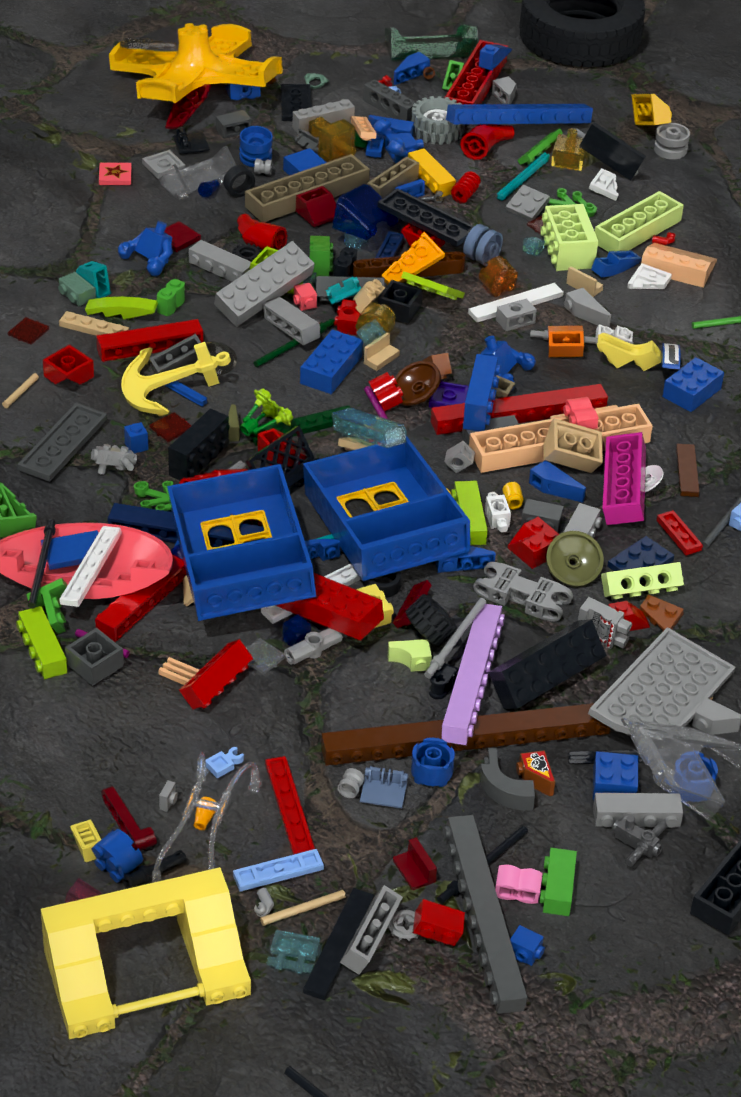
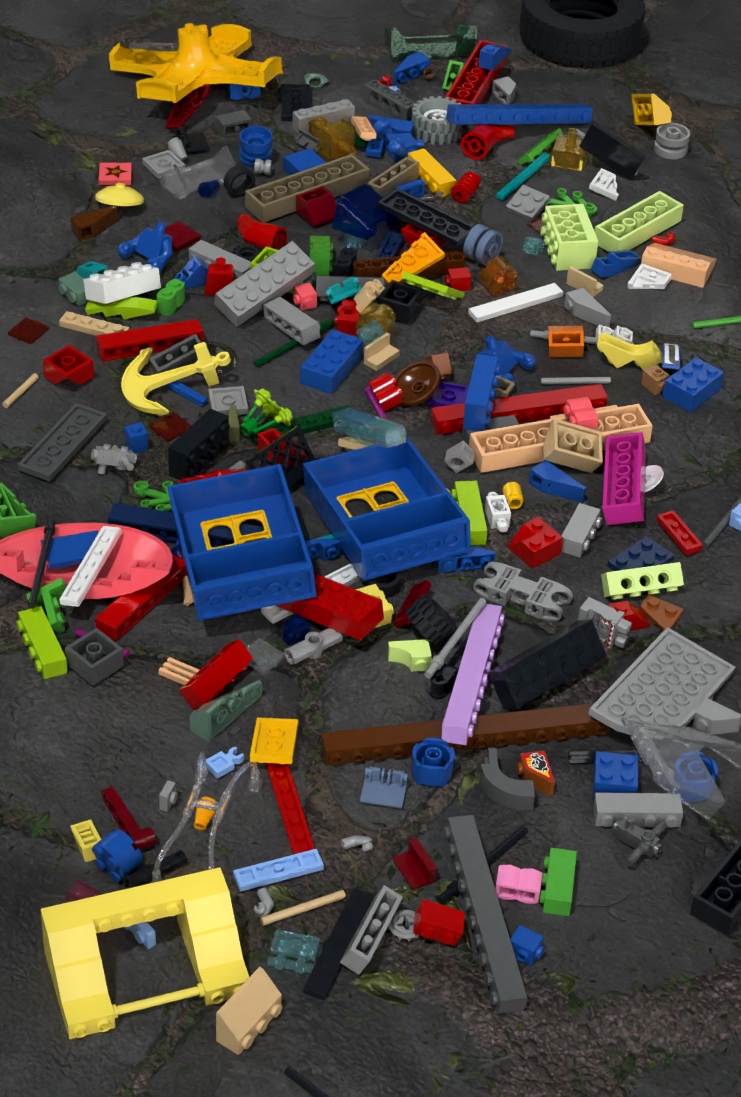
(93, 223): none -> reddish brown slope
(119, 195): none -> light yellow dish
(122, 283): none -> white brick
(143, 934): none -> light blue plate
(176, 146): none -> light grey cone
(194, 273): none -> blue slope
(218, 276): none -> red torso
(220, 712): none -> sand green wedge
(222, 398): none -> light grey plate
(248, 1012): none -> tan slope
(274, 740): none -> yellow plate
(350, 783): light grey wheel -> none
(357, 840): none -> light grey arm
(458, 279): none -> red brick
(516, 314): light grey brick -> none
(548, 512): dark grey brick -> none
(575, 380): none -> light grey bar
(582, 550): olive dish -> none
(654, 379): none -> medium nougat brick
(687, 470): reddish brown tile -> none

